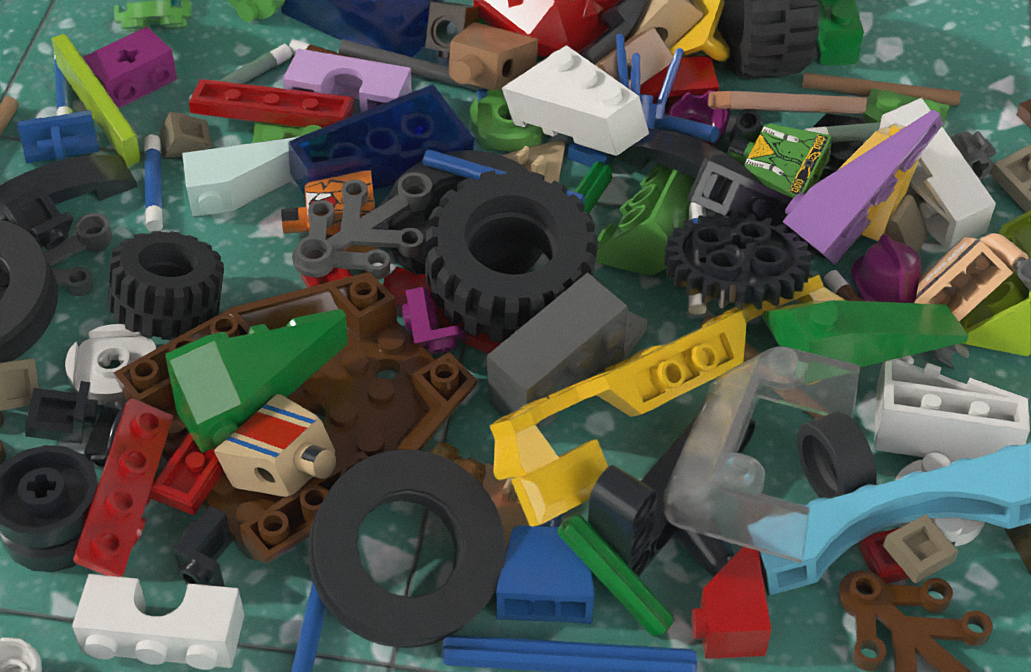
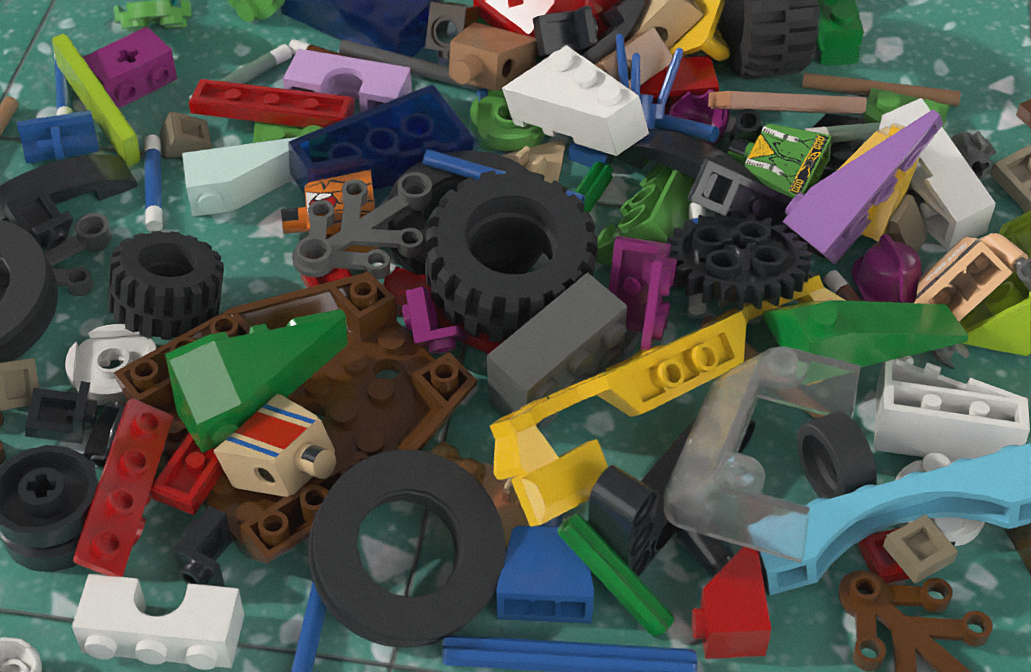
(572, 28): none -> black bracket
(640, 279): none -> magenta bracket

